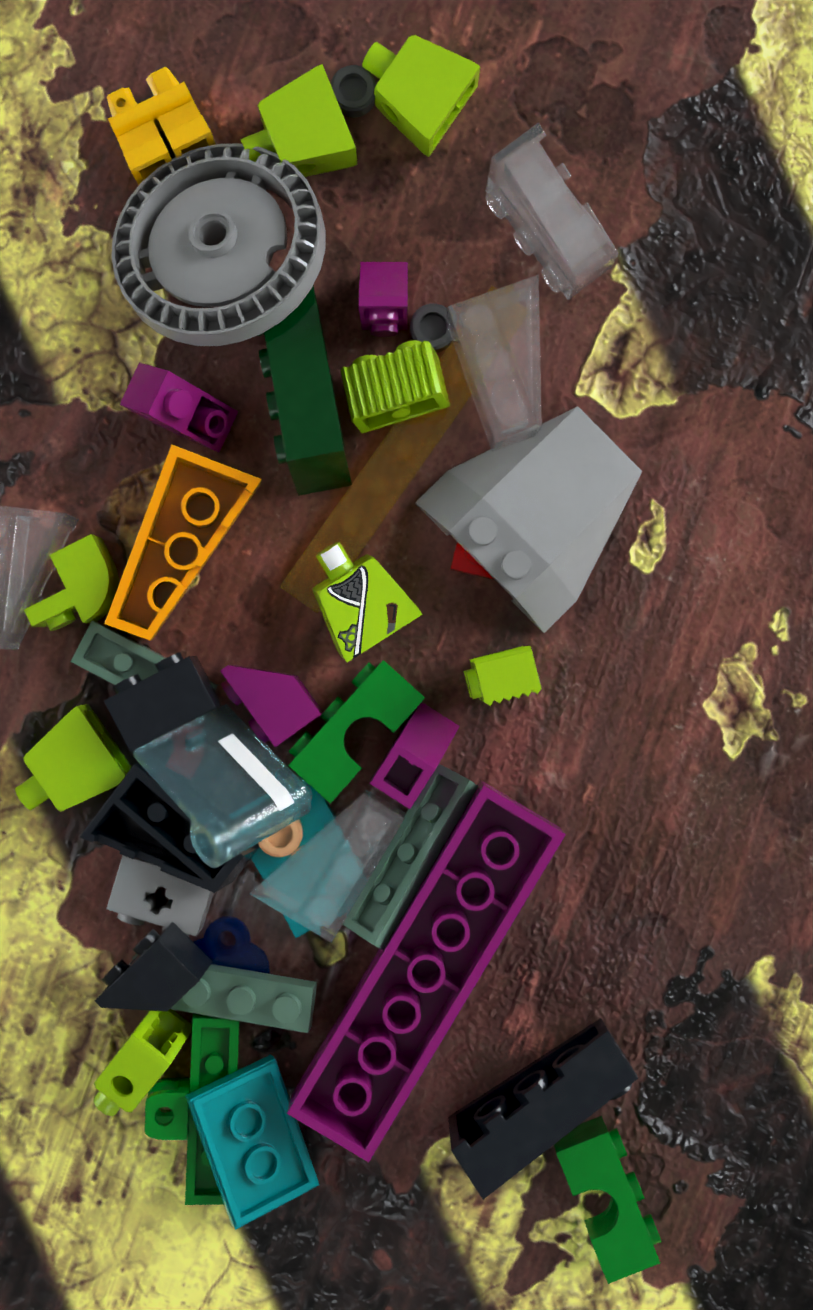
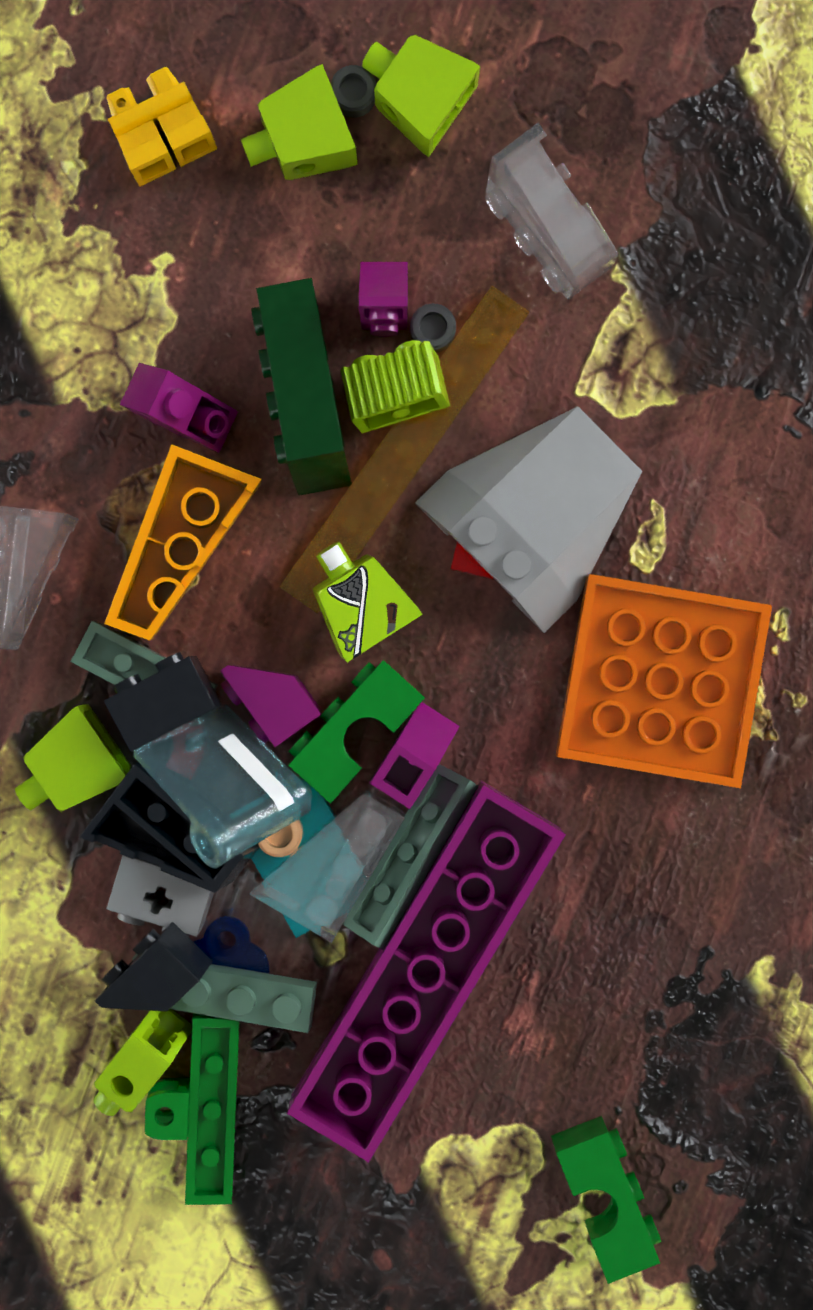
(89, 584): lime brick -> none
(211, 241): light grey piece -> none
(252, 1141): teal tile -> none
(501, 359): clear wedge -> none
(503, 675): lime brick -> none
(538, 1106): black wedge -> none
(663, 680): none -> orange plate

